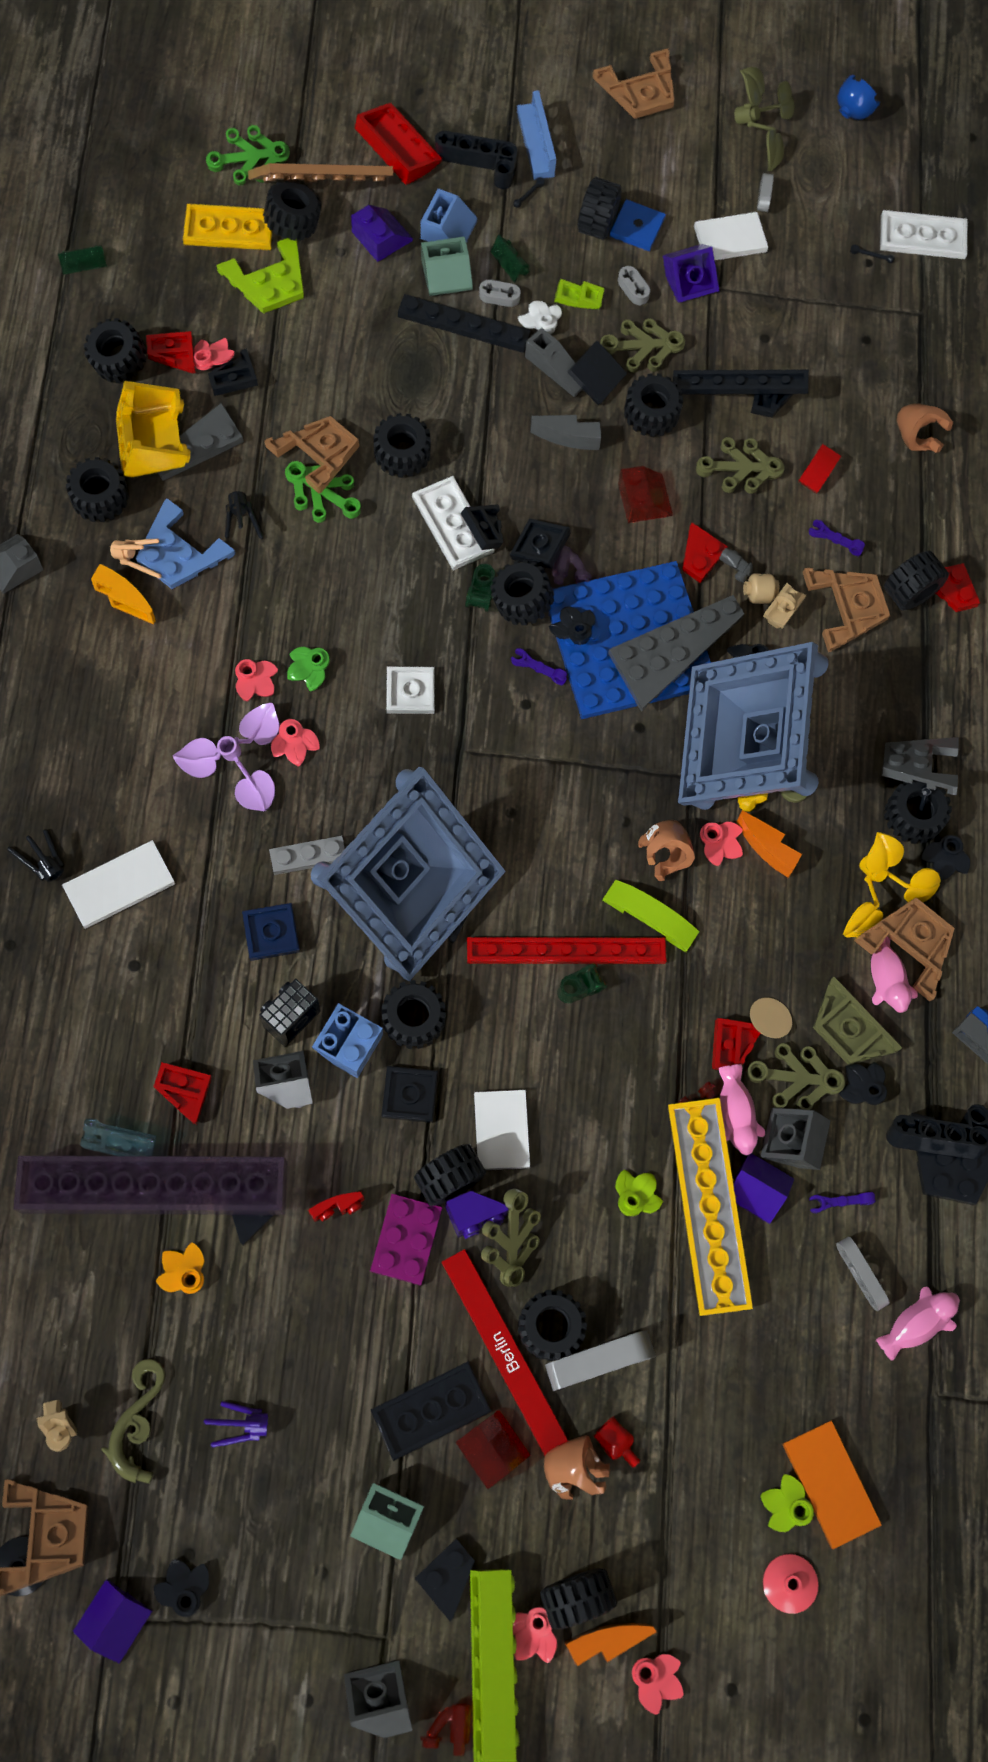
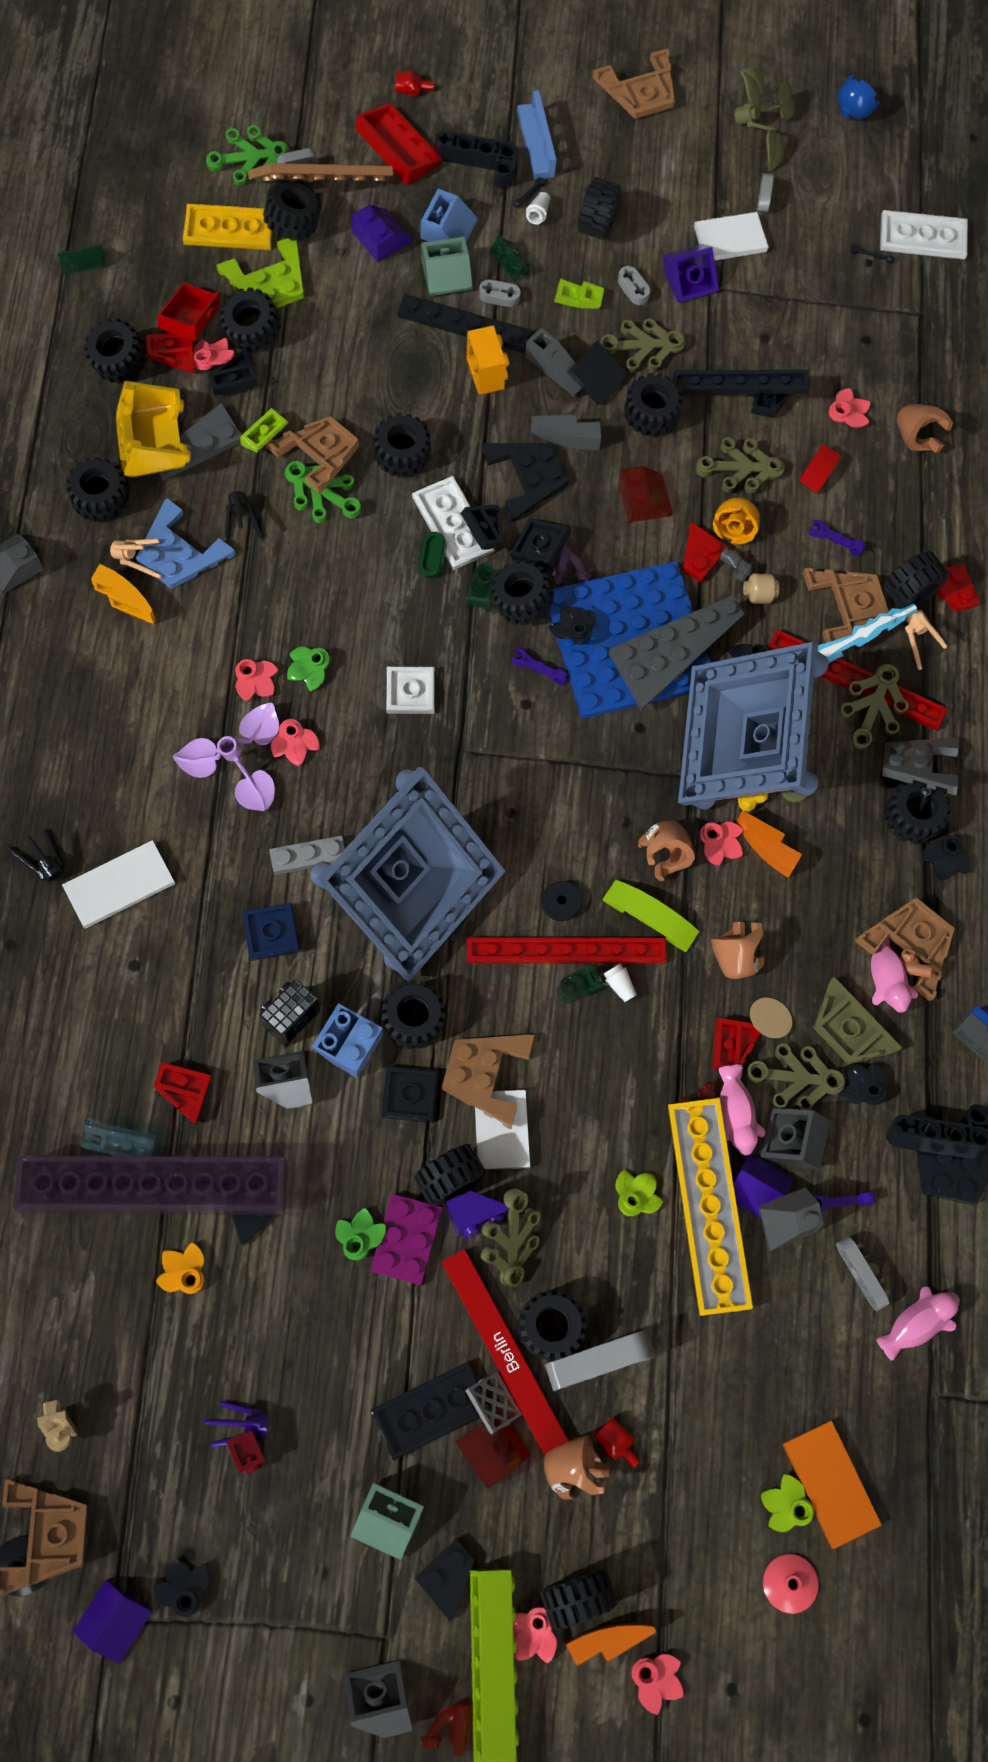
(115, 1453): olive plant -> none
(189, 311): none -> red container
(246, 304): none -> black tyre
(246, 1452): none -> dark red bracket
(263, 430): none -> lime slope
(303, 156): none -> light grey beam
(345, 1203): red slope -> none
(361, 1232): none -> bright green plate
(410, 83): none -> red piece
(432, 555): none -> dark green tile
(475, 1068): none -> medium nougat wing
(480, 1406): none -> light grey window
(486, 360): none -> light orange brick
(537, 210): none -> white cone
(537, 471): none -> black wing
(541, 316): white plate -> none
(558, 911): none -> black piece
(620, 982): none -> white cone
(637, 225): blue tile -> none
(737, 520): none -> light orange cylinder
(737, 952): none -> nougat piece
(784, 606): tan hips -> none
(790, 1218): none -> dark grey slope
(844, 673): none -> red tile
(851, 409): none -> coral plate
(867, 632): none -> medium azure sword
(875, 702): none -> olive plant
(884, 854): yellow plant -> none
(913, 965): none -> nougat arm
(920, 624): none -> light nougat plant

